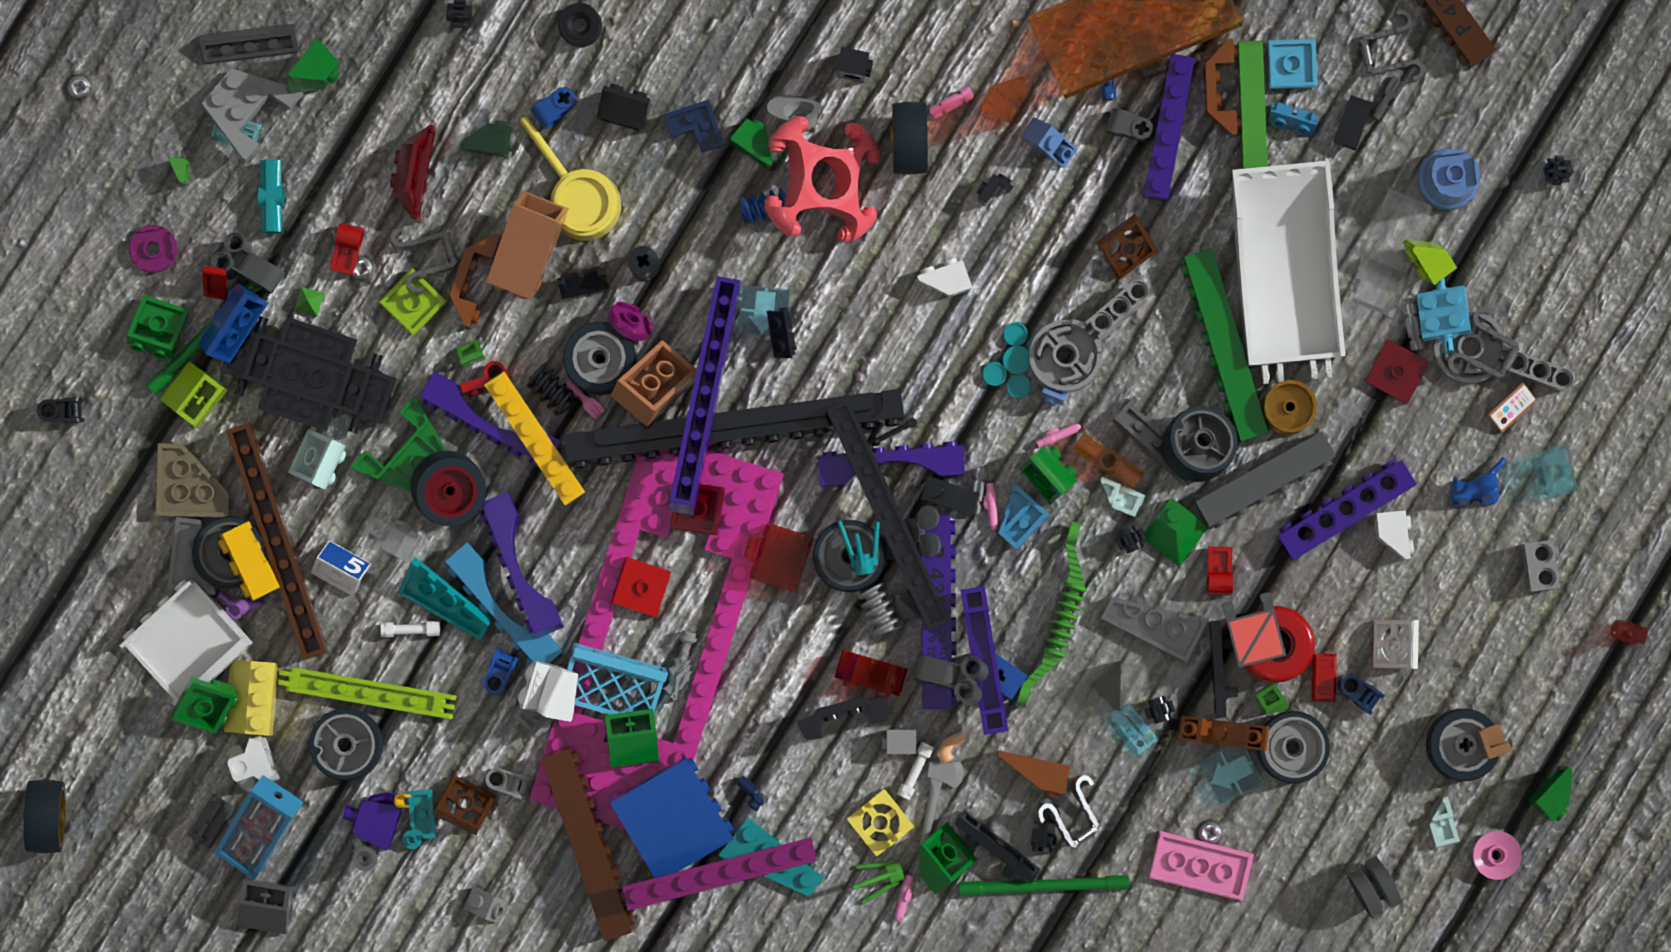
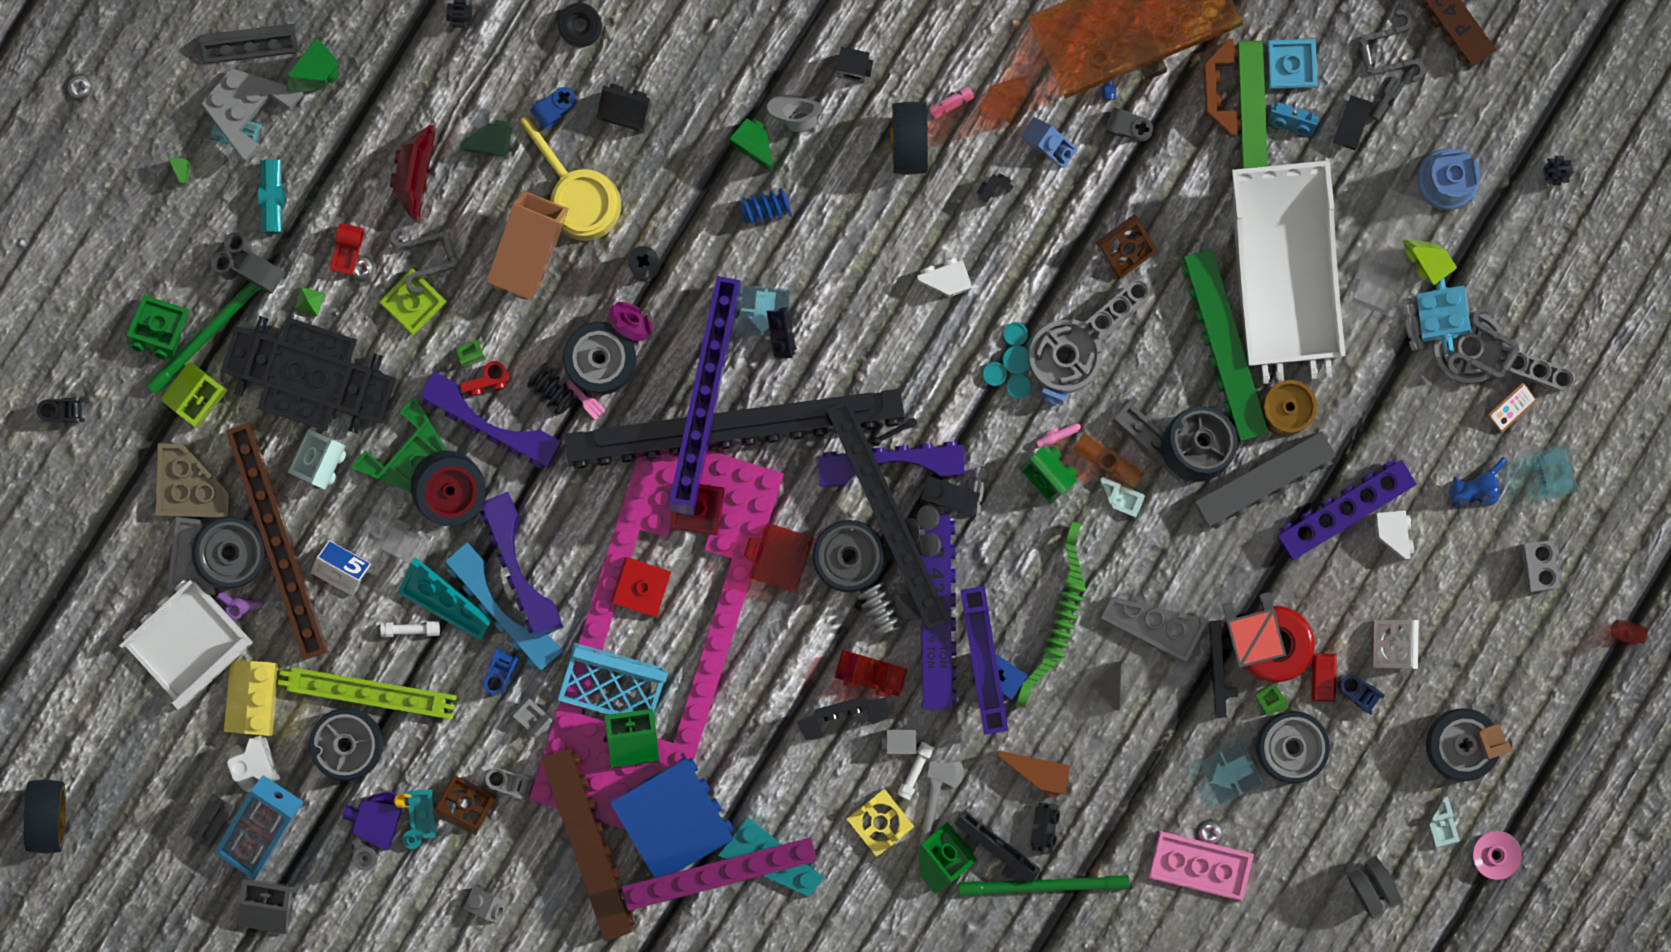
(160, 261): magenta tile -> none
(204, 704): green plate -> none
(214, 282): red tile -> none
(232, 323): blue slope -> none
(248, 561): yellow wedge -> none
(468, 310): dark orange slope -> none
(534, 438): yellow plate -> none
(549, 691): white piece -> none
(572, 285): black hinge -> none
(654, 383): nougat brick -> none
(680, 670): light grey piece -> none
(699, 119): dark blue plate -> none
(753, 791): dark blue arm -> none
(801, 193): coral piece -> none
(861, 561): teal plant -> none
(891, 873): bright green plant -> none
(904, 897): bright pink piece -> none
(948, 744): light nougat arm -> none
(953, 676): dark grey piece -> none
(990, 505): bright pink piece -> none
(1021, 518): dark azure wing -> none
(1086, 833): piece -> none
(1130, 539): black gear -> none
(1133, 730): clear light blue slope -> none
(1159, 709): black gear -> none
(1168, 128): dark purple arch -> none
(1174, 532): green slope -> none
(1219, 571): red plate -> none
(1224, 733): dark orange slope -> none
(1397, 371): dark red plate -> none
(1554, 795): green slope -> none

